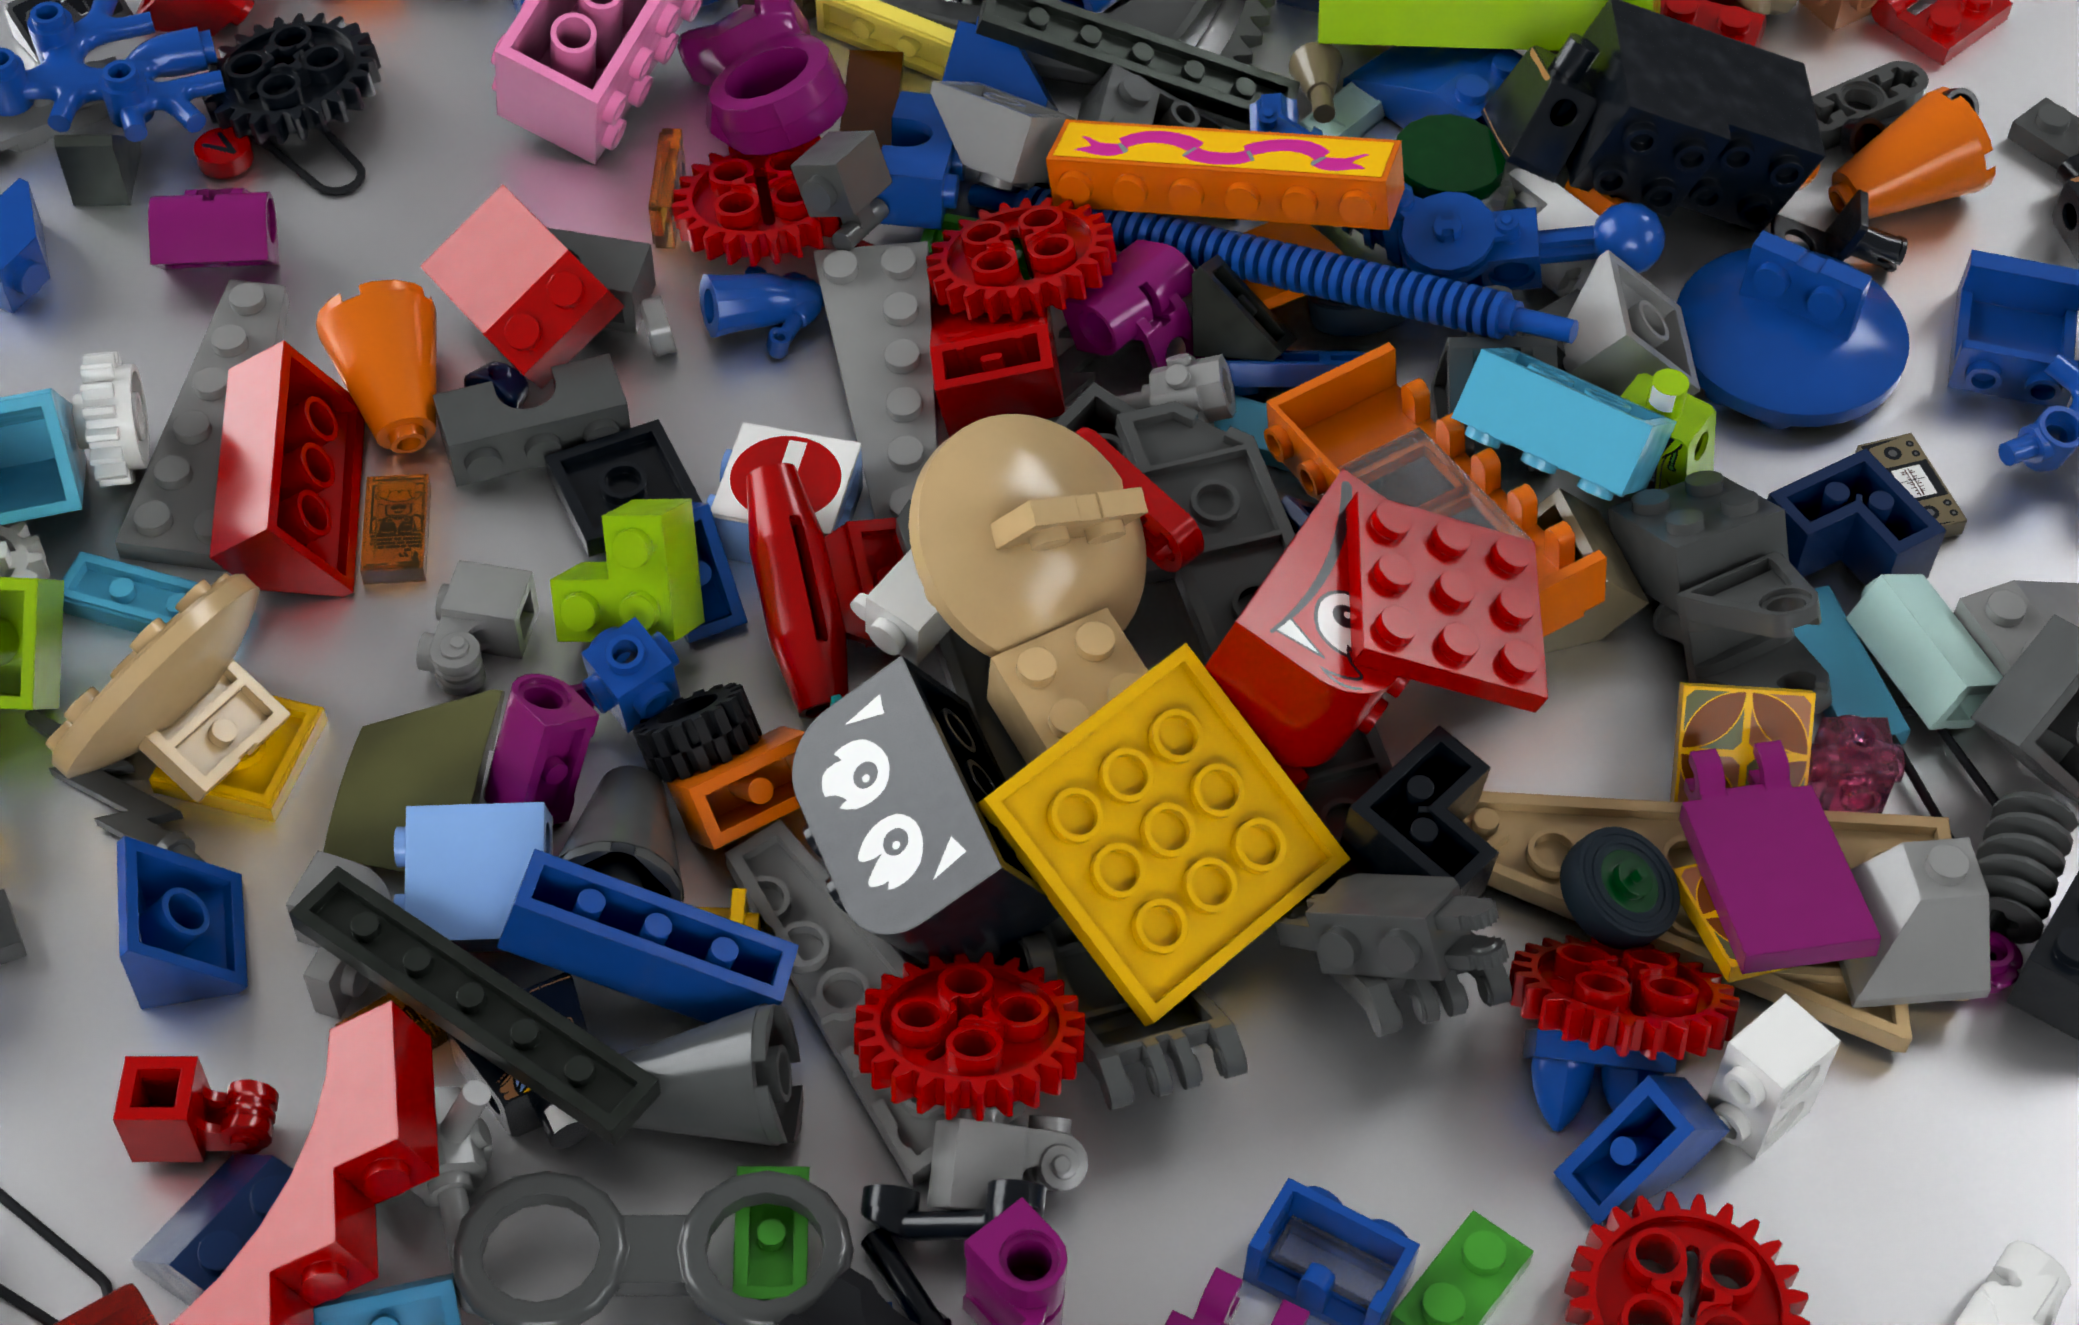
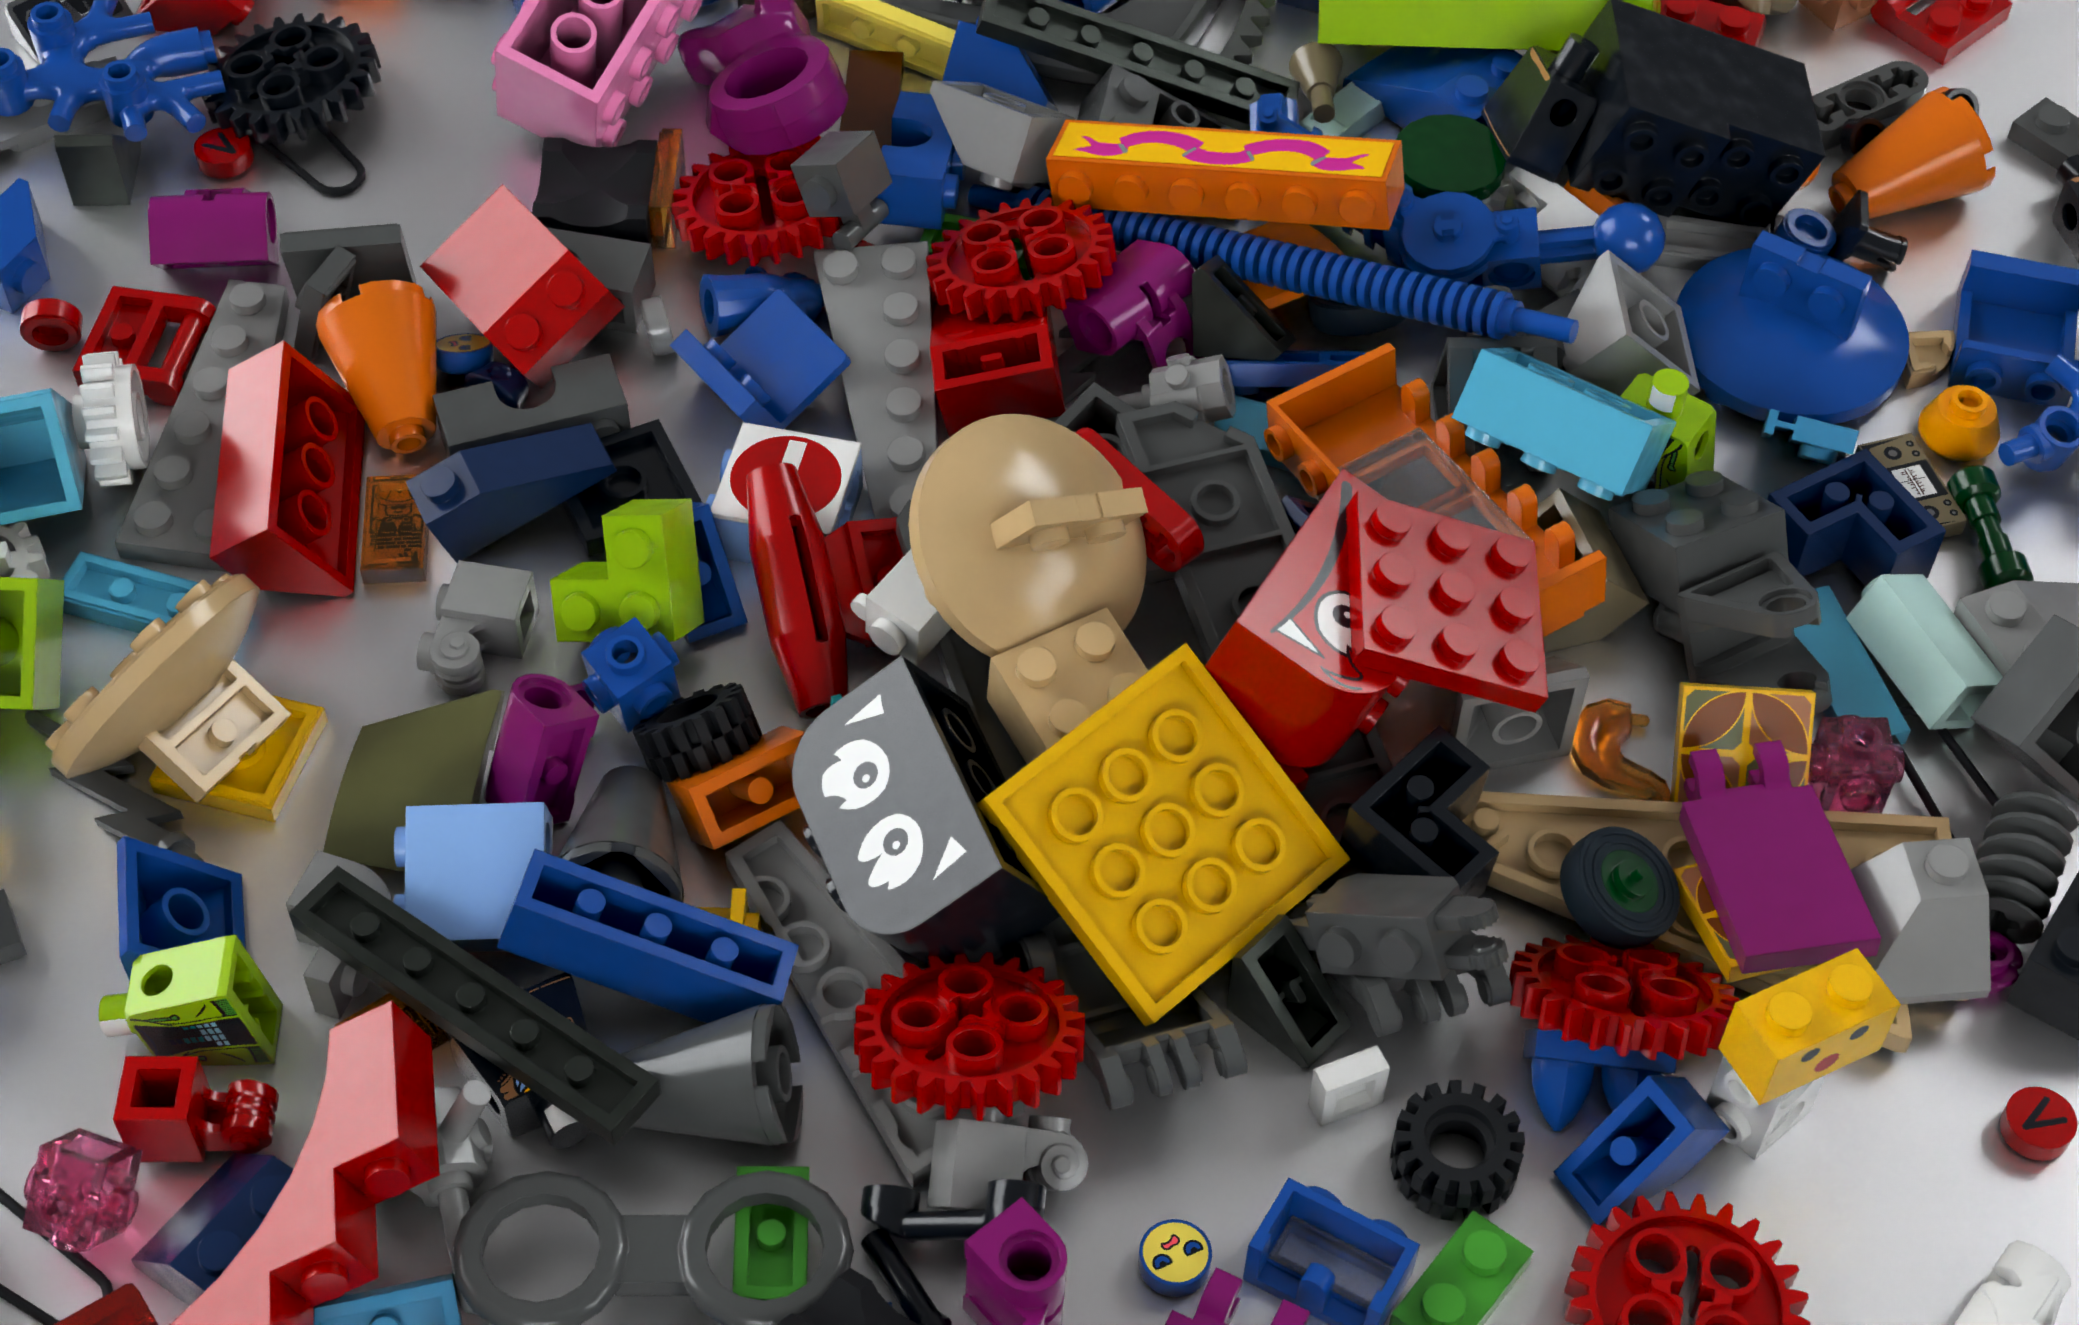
(51, 324): none -> red tile
(82, 1190): none -> clear pink brick
(133, 326): none -> red plate
(198, 1003): none -> lime torso
(330, 279): none -> dark grey plate
(378, 252): none -> dark grey tile
(463, 353): none -> blue tile
(506, 484): none -> dark blue slope
(596, 188): none -> black brick
(768, 363): none -> blue bracket
(1175, 1258): none -> tile
(1285, 994): none -> pearl dark grey slope
(1348, 1085): none -> white tile
(1467, 1116): none -> black tyre
(1516, 736): none -> light grey slope
(1597, 752): none -> clear orange piece
(1696, 241): none -> light grey tile
(1807, 230): none -> blue tile
(1808, 1026): none -> yellow brick
(1816, 439): none -> dark azure plate
(1927, 357): none -> tan tile
(1960, 424): none -> light orange cone
(1976, 494): none -> dark green piece
(2038, 1123): none -> red tile

